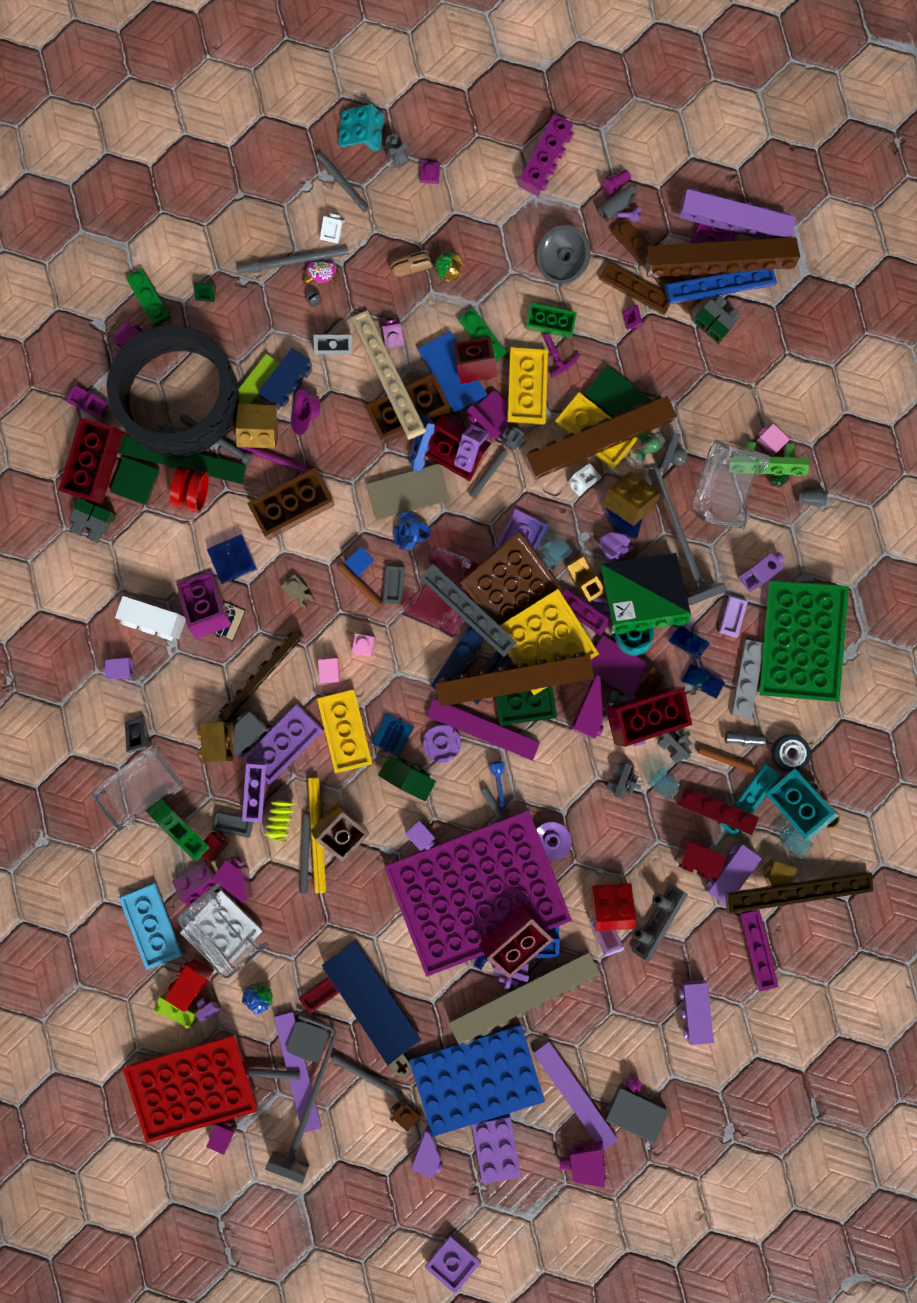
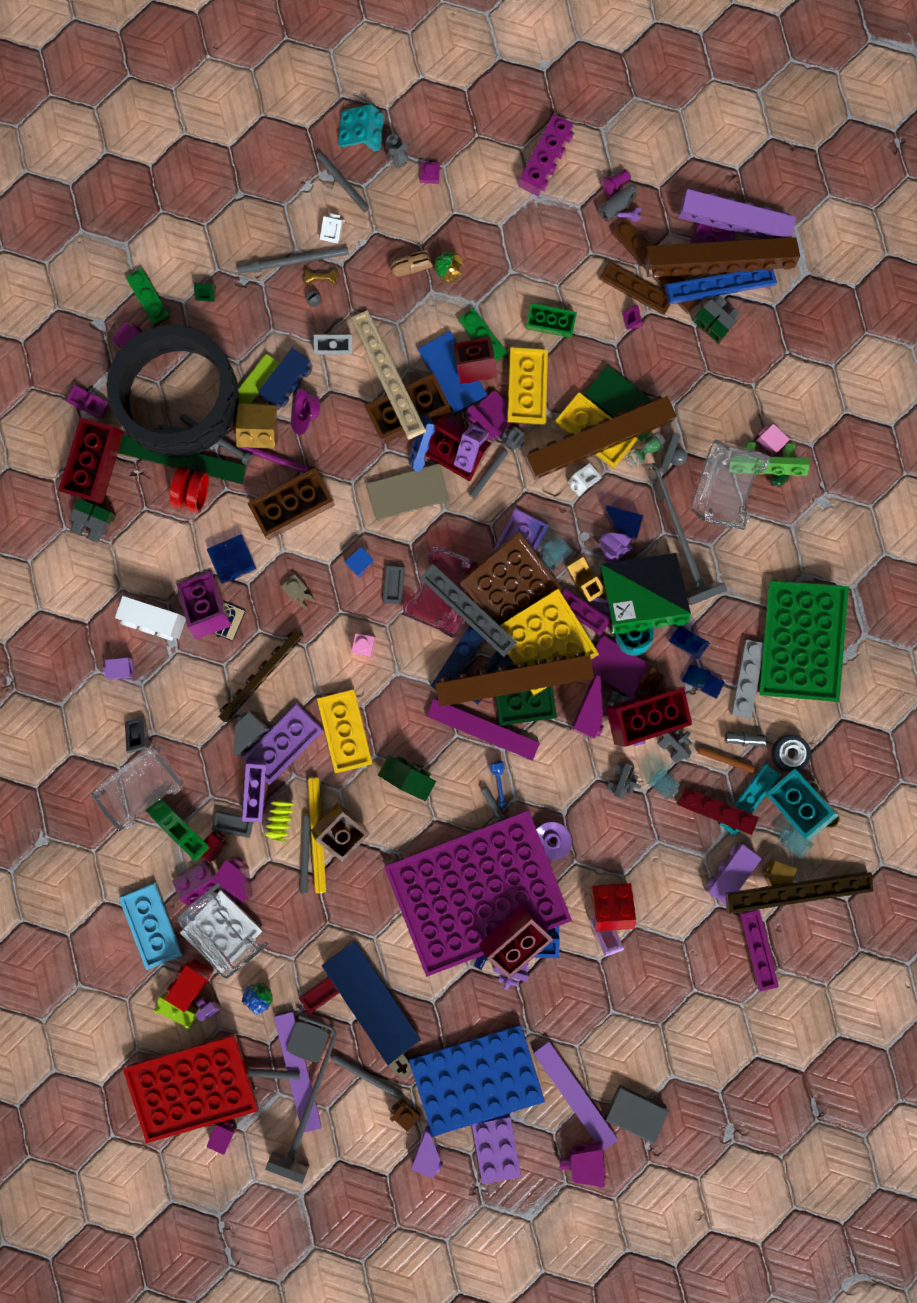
(134, 481): dark green tile -> none
(215, 742): pearl gold brick -> none
(321, 270): sticker -> none
(329, 670): bright pink brick -> none
(360, 585): dark orange bar -> none
(392, 333): bracket -> none
(392, 735): clear blue piece -> none
(407, 531): blue tile -> none
(421, 836): medium lavender brick -> none
(441, 743): medium lavender tile -> none
(452, 1263): medium lavender plate -> none
(520, 999): dark tan brick -> none
(553, 253): dark grey dish -> none
(554, 353): magenta piece -> none
(631, 498): pearl gold brick -> none
(633, 1083): magenta plate -> none
(658, 924): dark grey plate -> none
(695, 857): dark red brick -> none
(696, 1012): medium lavender brick -> none
(733, 616): lavender tile -> none
(762, 571): medium lavender torso -> none
(813, 498): dark grey cone -> none

